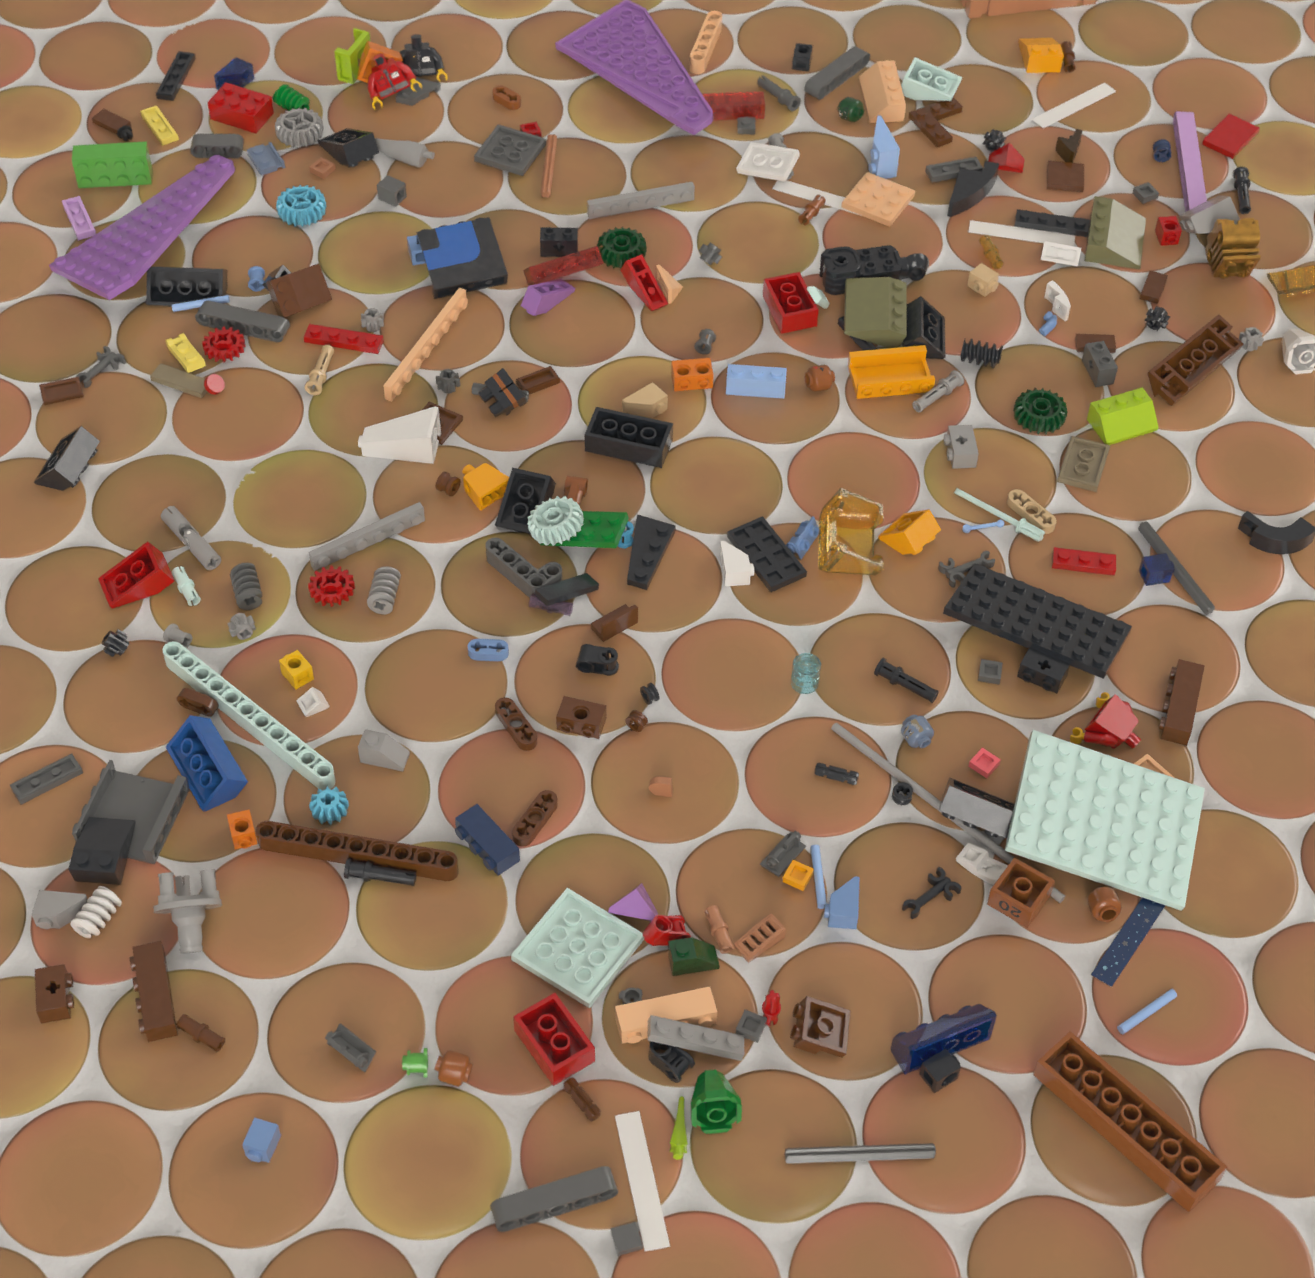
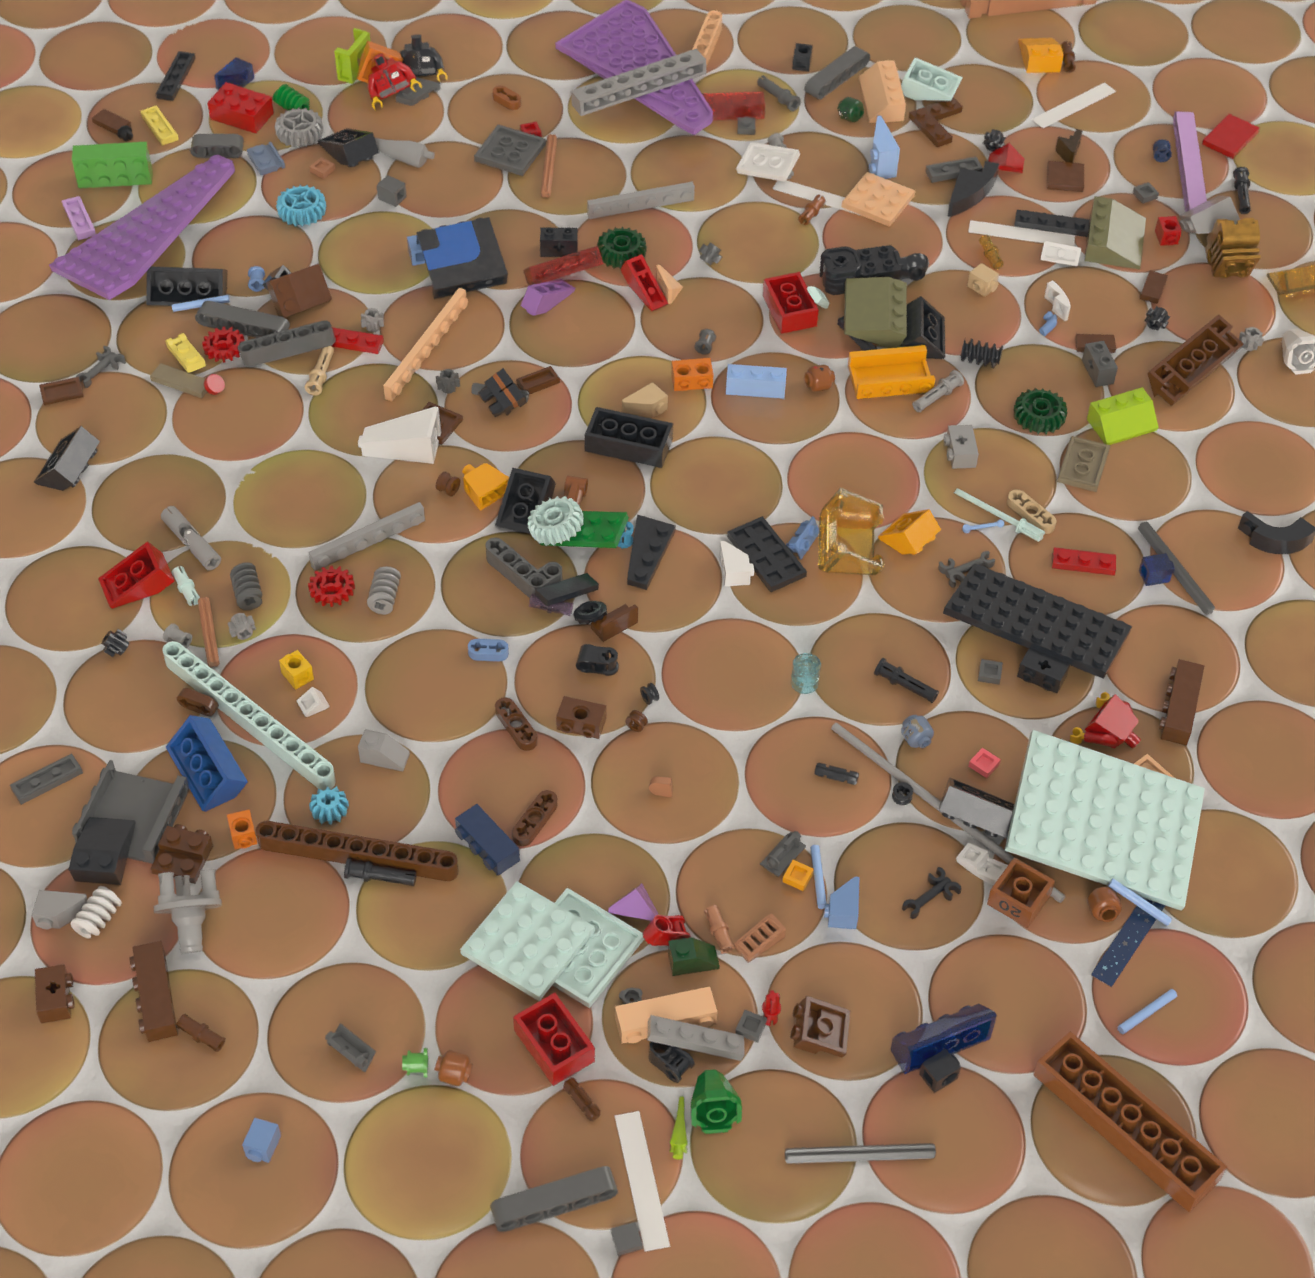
(182, 852): none -> reddish brown plate
(208, 632): none -> nougat axle
(286, 343): none -> dark grey beam
(527, 940): none -> light aqua plate
(590, 612): none -> black gear
(638, 82): none -> light grey brick
(1140, 902): none -> light blue bar

